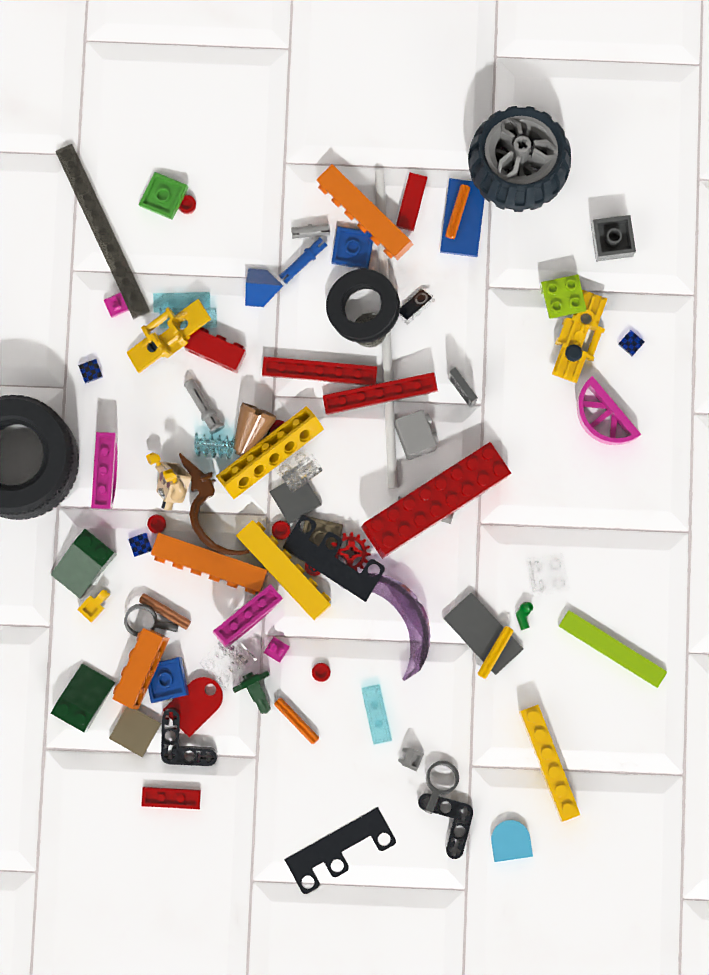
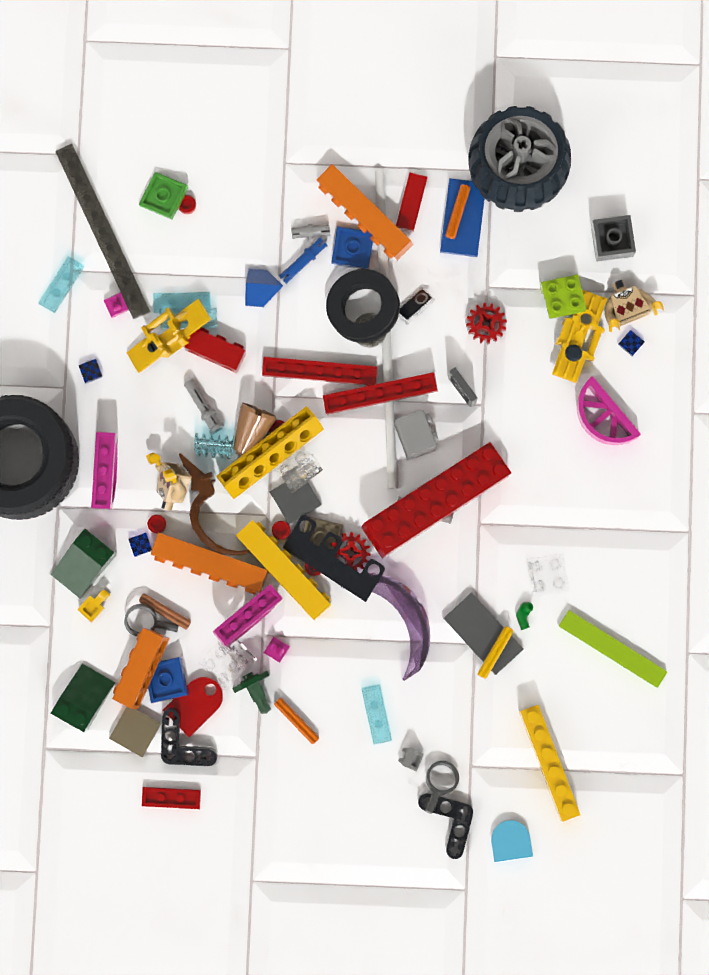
(61, 284): none -> clear light blue tile
(321, 672): red tile -> none
(332, 846): black piece -> none
(481, 313): none -> red gear
(629, 305): none -> tan torso

